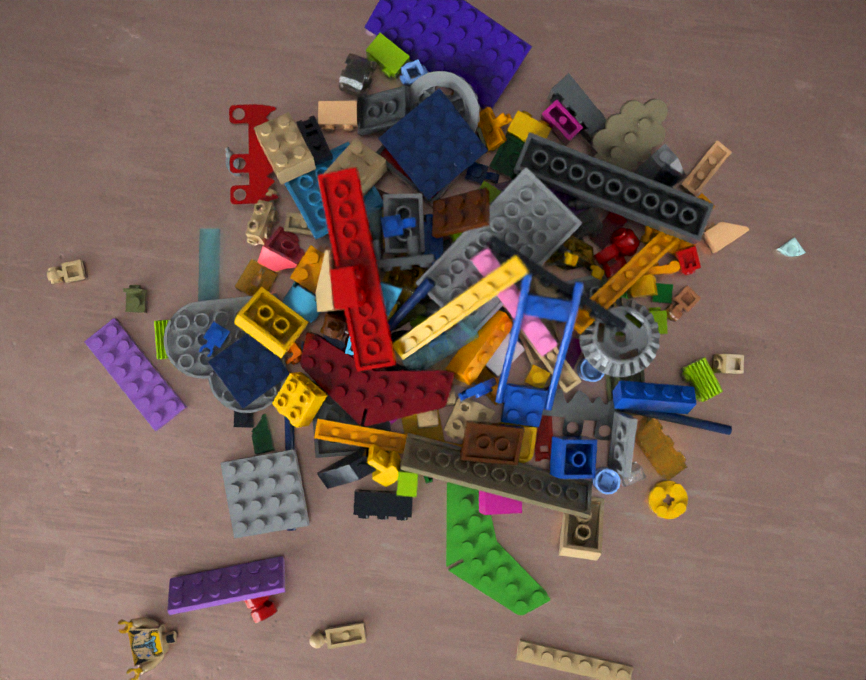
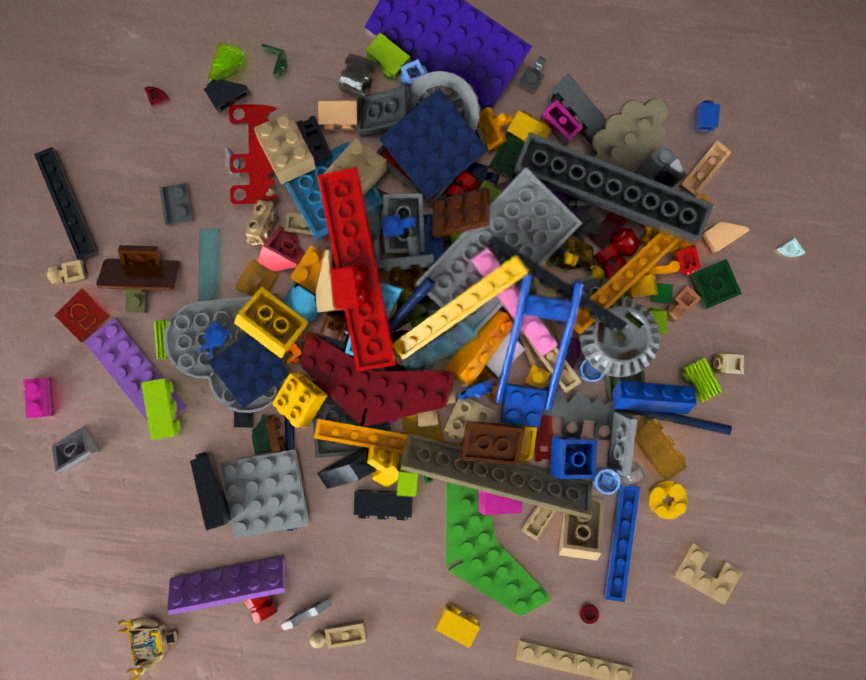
(38, 397): none -> dark pink brick
(65, 203): none -> black plate
(73, 450): none -> light grey slope
(81, 315): none -> clear red tile
(138, 269): none -> reddish brown bracket
(156, 96): none -> dark red tile
(160, 408): none -> lime brick
(176, 204): none -> dark grey plate
(210, 491): none -> black slope
(225, 93): none -> black slope
(226, 62): none -> clear neon green slope
(276, 441): none -> reddish brown plate
(281, 62): none -> clear green bracket
(305, 614): none -> light grey tile
(458, 625): none -> yellow brick
(464, 184): none -> red wheel
(532, 77): none -> dark grey plate
(538, 522): none -> tan plate
(589, 613): none -> dark red tile
(622, 543): none -> blue plate
(707, 116): none -> blue brick
(716, 284): none -> dark green plate
(716, 587): none -> tan plate

